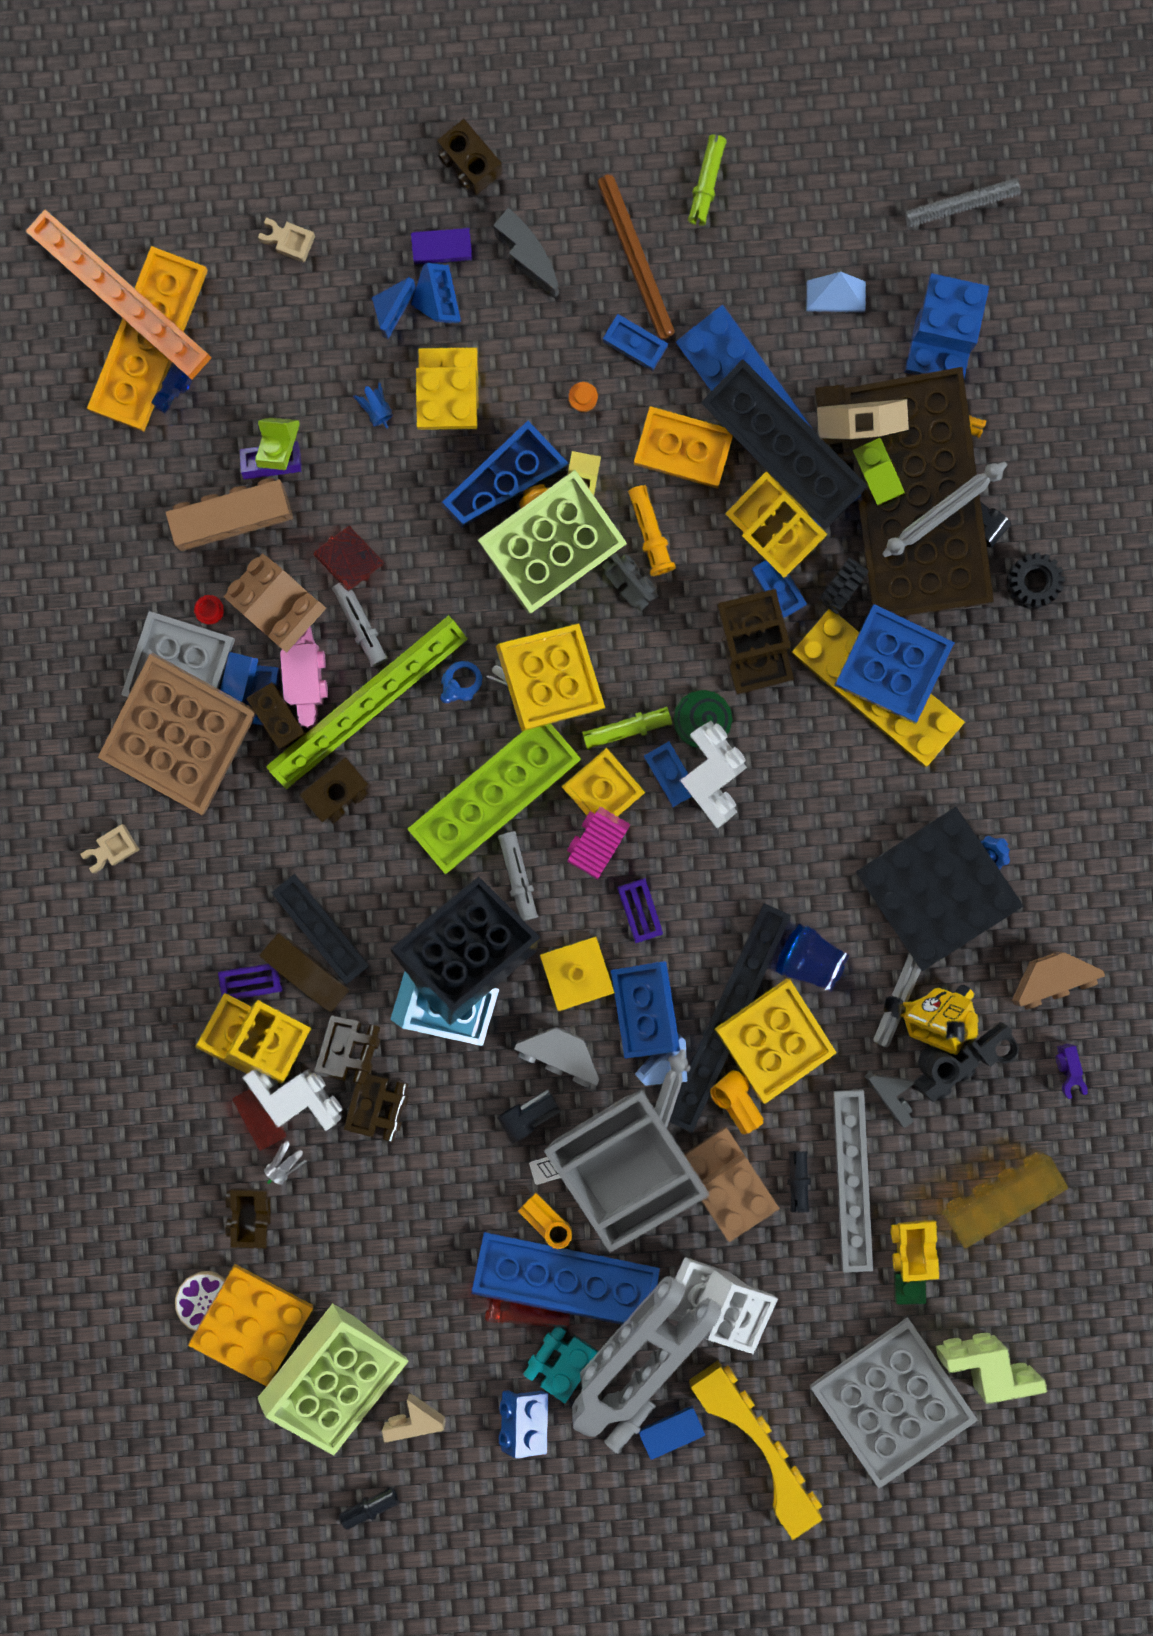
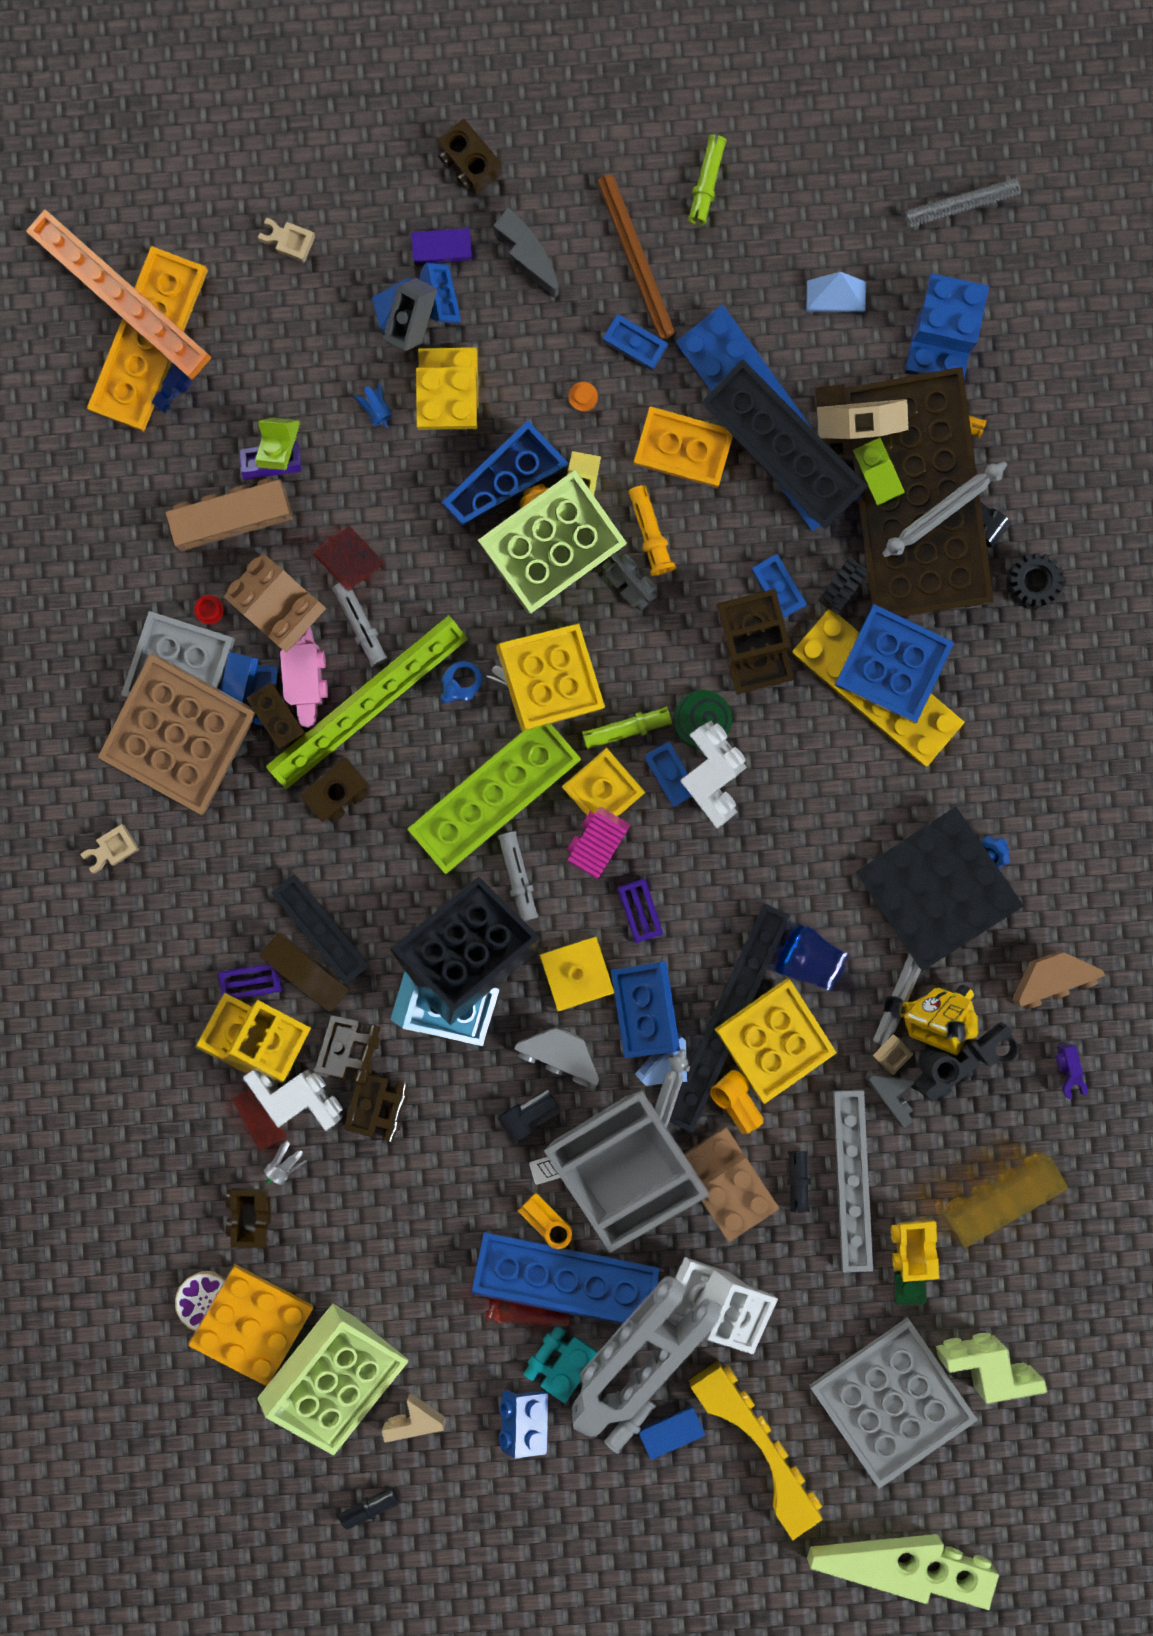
(410, 314): none -> dark grey brick
(776, 524): yellow bracket -> none
(877, 1566): none -> yellowish green brick
(893, 1054): none -> tan tile

